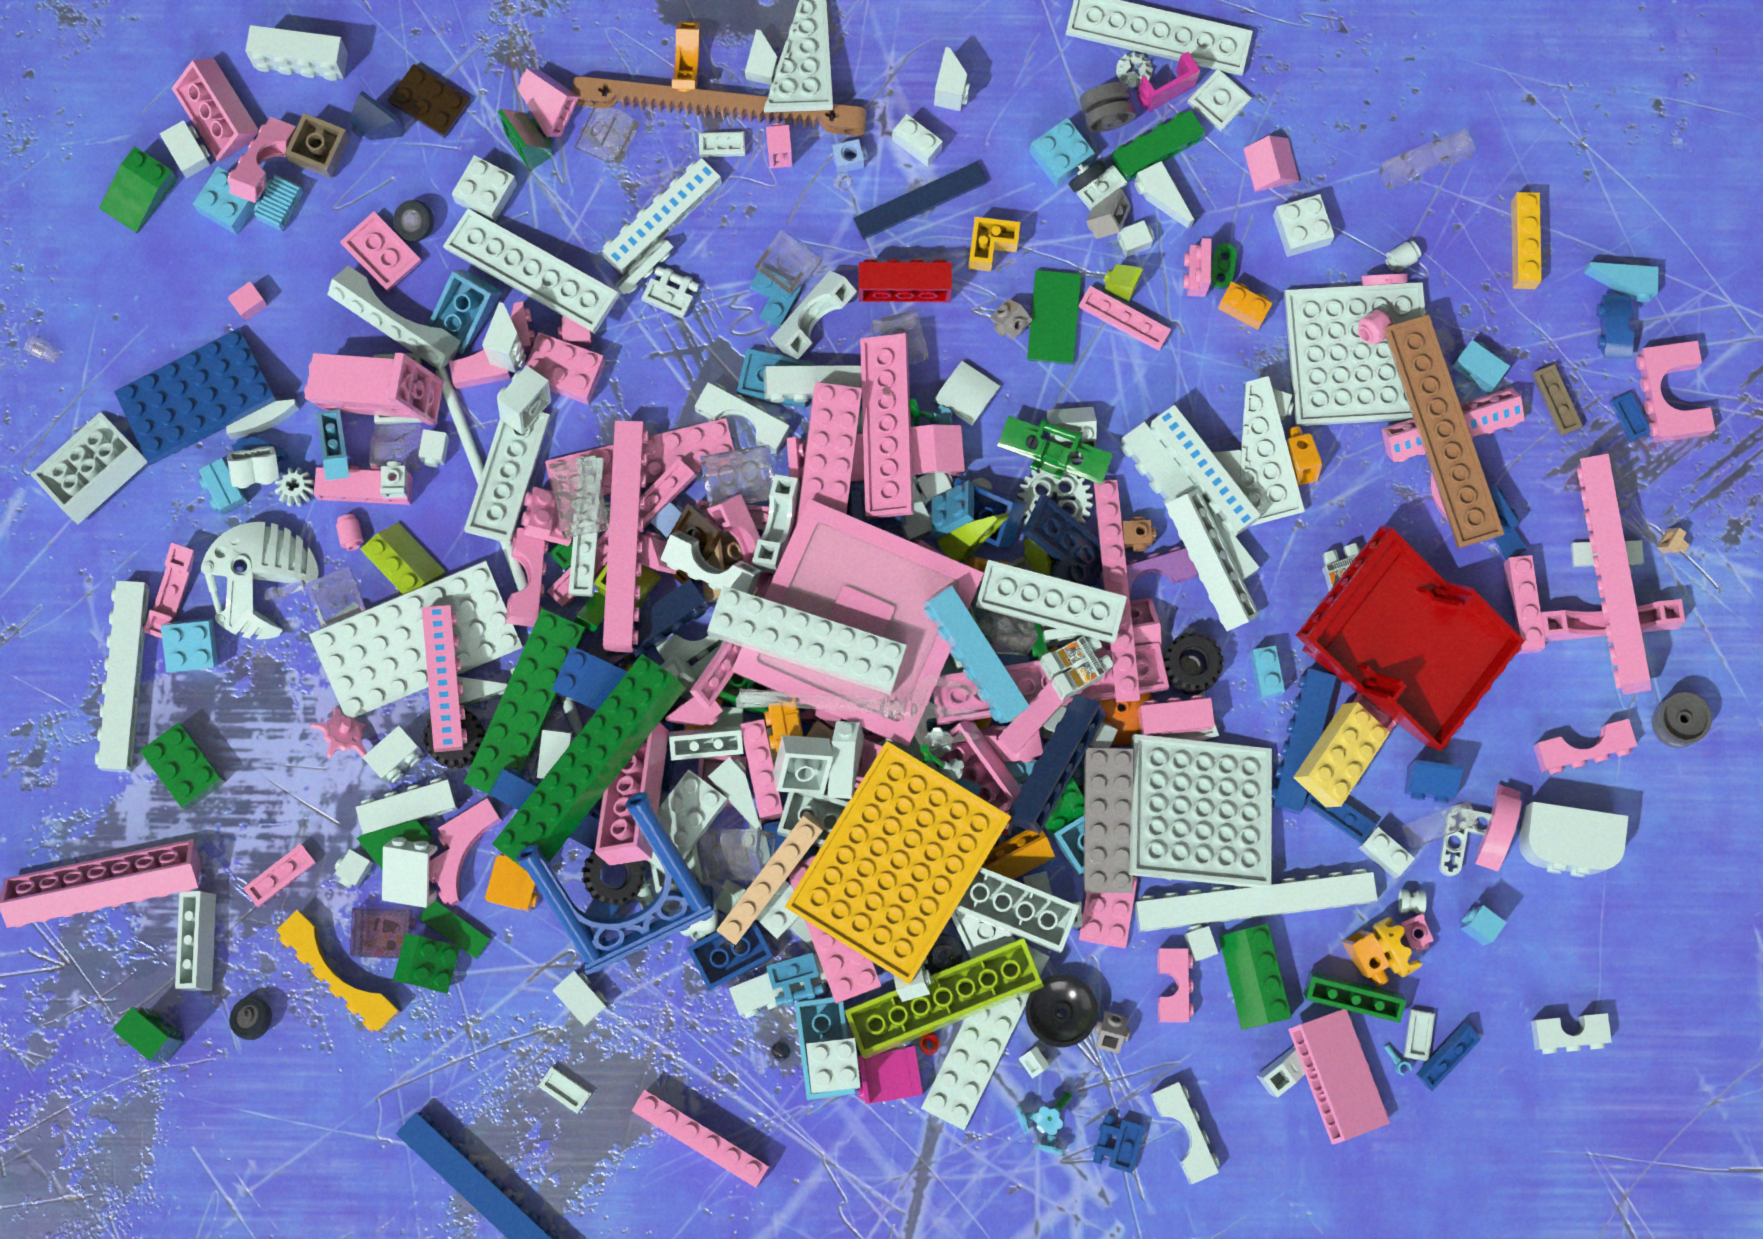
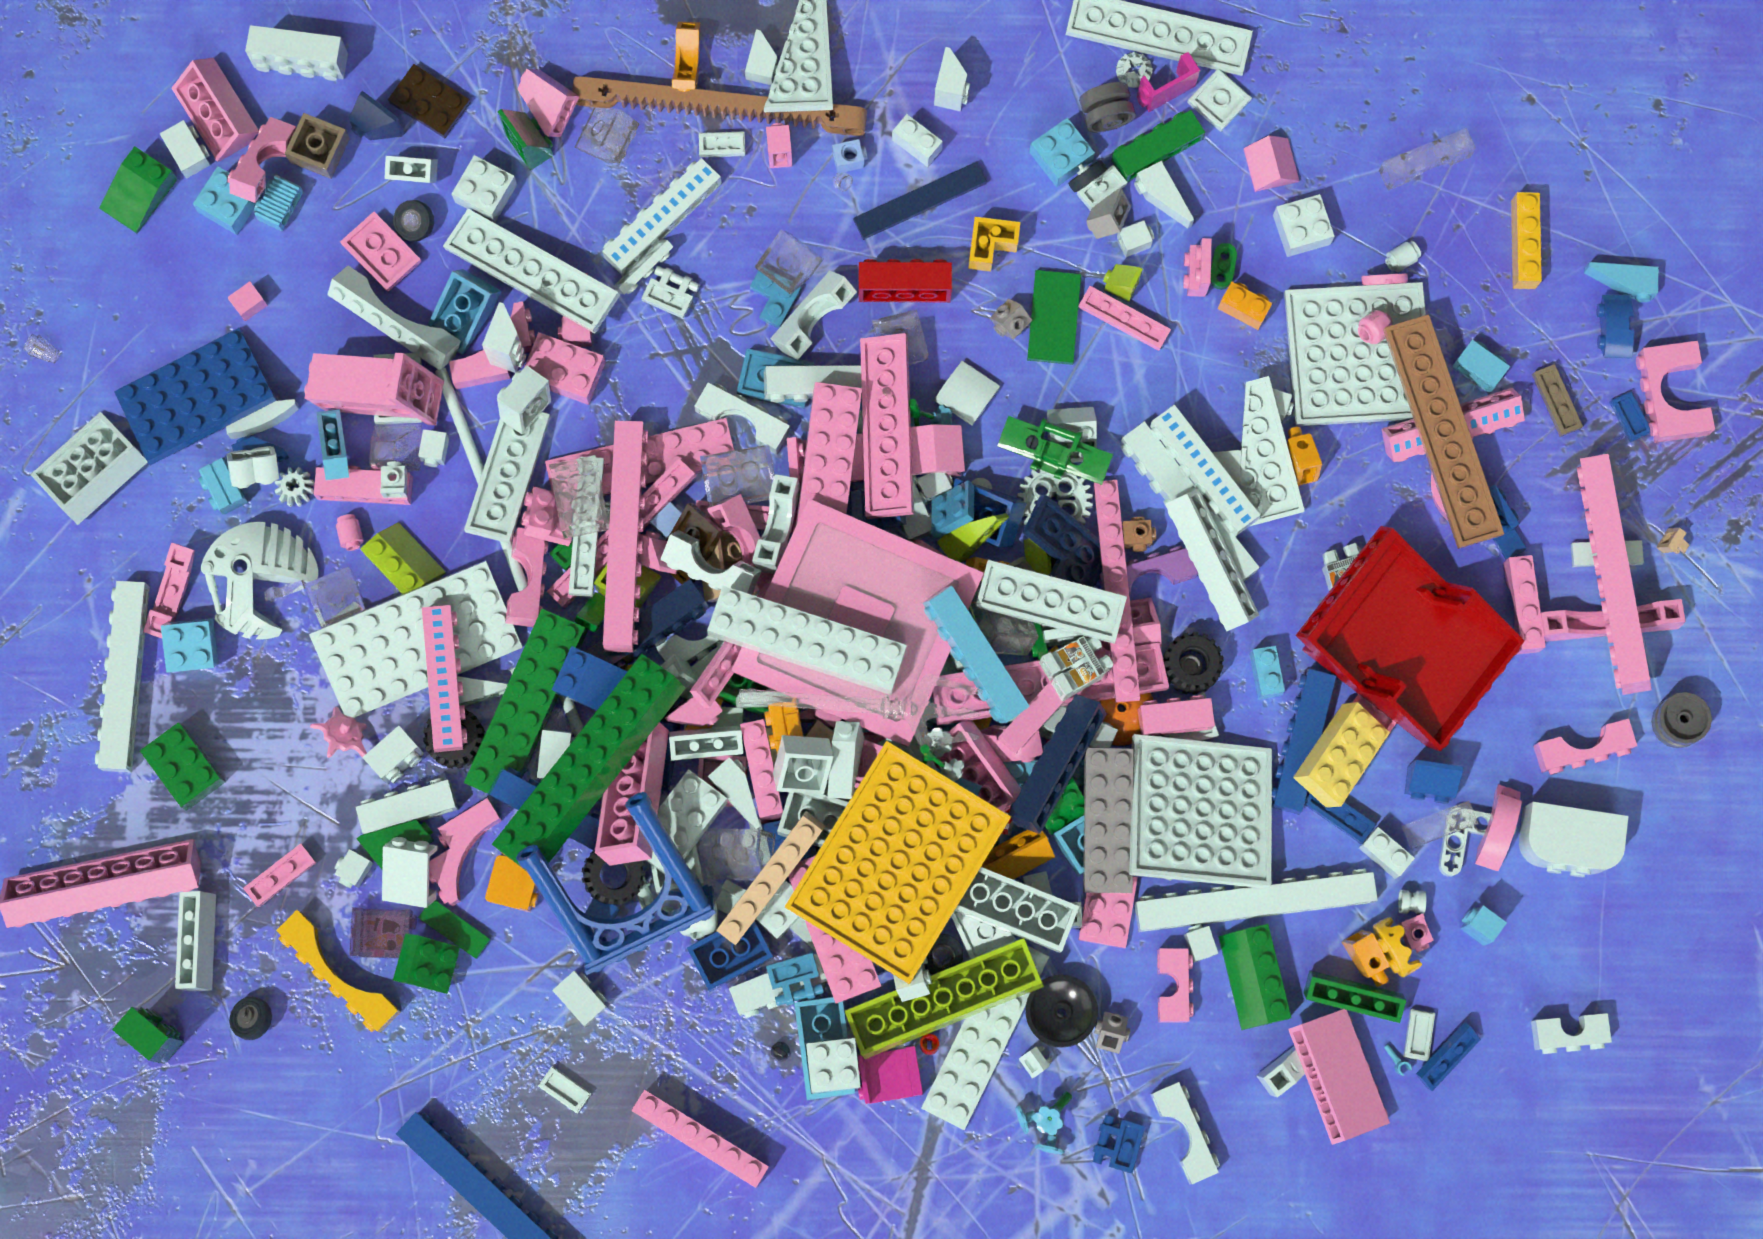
(411, 169): none -> light aqua brick

